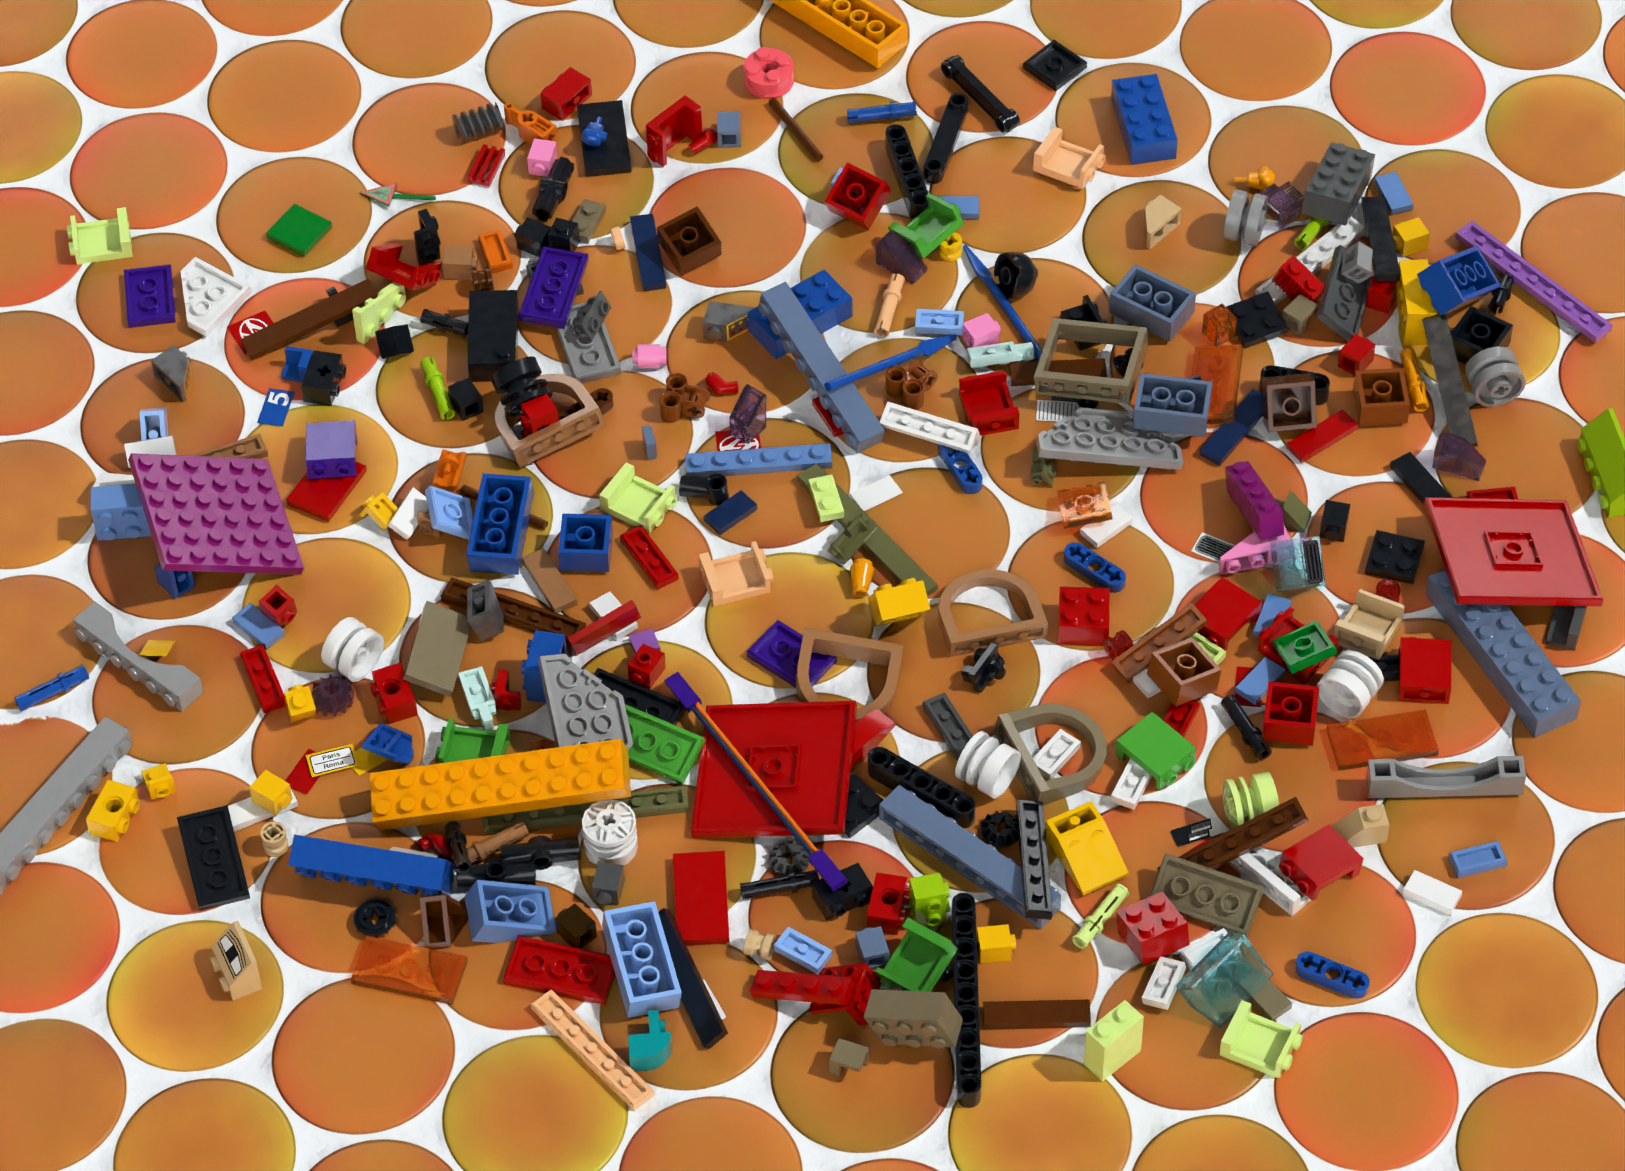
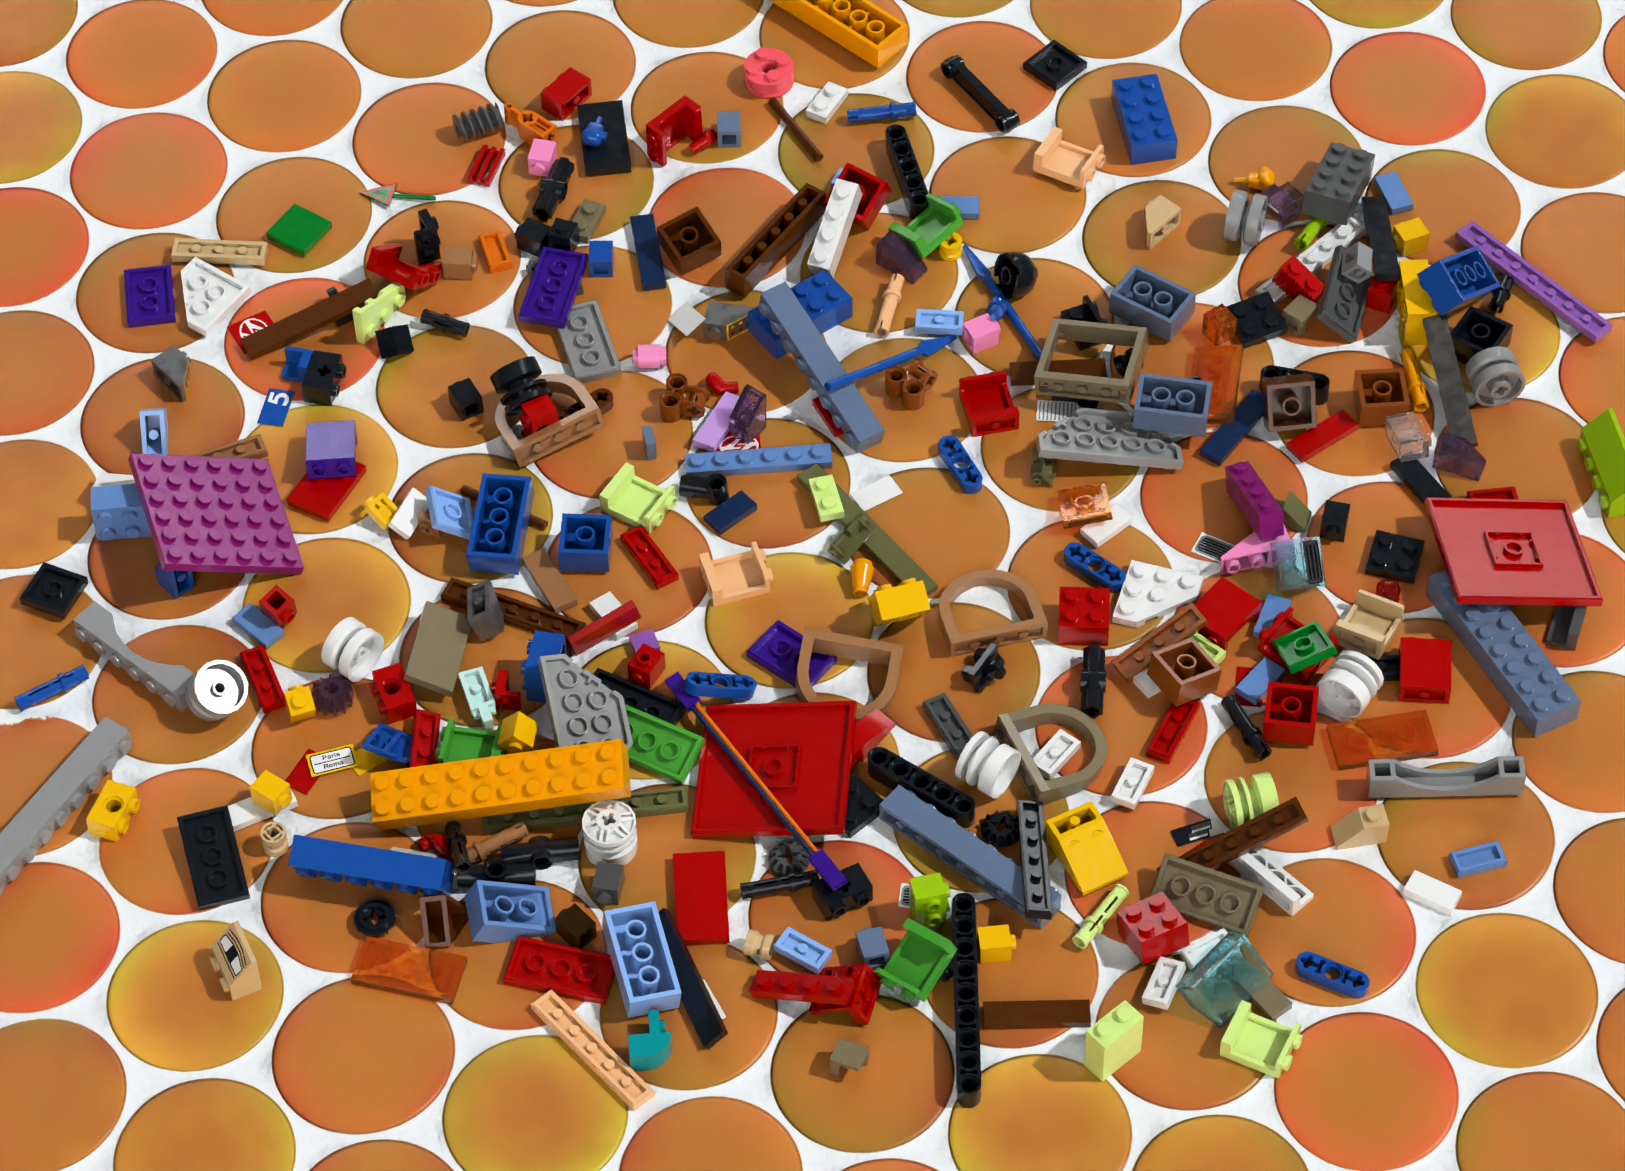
(54, 590): none -> black plate
(100, 239): yellowish green panel -> none
(157, 647): yellow sticker -> none
(158, 781): yellow bracket -> none
(160, 446): white tile -> none
(216, 690): none -> wheel
(220, 251): none -> tan plate
(424, 738): none -> red tile
(434, 380): lime pin -> none
(449, 470): orange hips -> none
(482, 279): reddish brown wheel -> none
(491, 332): black brick -> none
(517, 733): none -> yellow brick
(593, 316): dark grey hinge -> none
(601, 258): none -> blue panel
(617, 238): light nougat tile -> none
(686, 319): none -> white sticker
(717, 424): none -> lavender tile
(734, 685): none -> blue beam
(775, 240): none -> reddish brown brick
(827, 102): none -> white plate
(835, 227): none -> white brick
(888, 889): red brick -> none
(913, 1018): dark tan brick -> none
(930, 427): white fence -> none
(946, 138): black piece -> none
(996, 308): none -> blue piece
(999, 354): light aqua hinge -> none
(1093, 680): none -> black piece
(1118, 644): clear red wheel -> none
(1153, 592): none -> white plate
(1157, 750): bright green panel -> none
(1320, 861): red panel -> none
(1356, 354): red brick -> none
(1407, 436): none -> clear brick

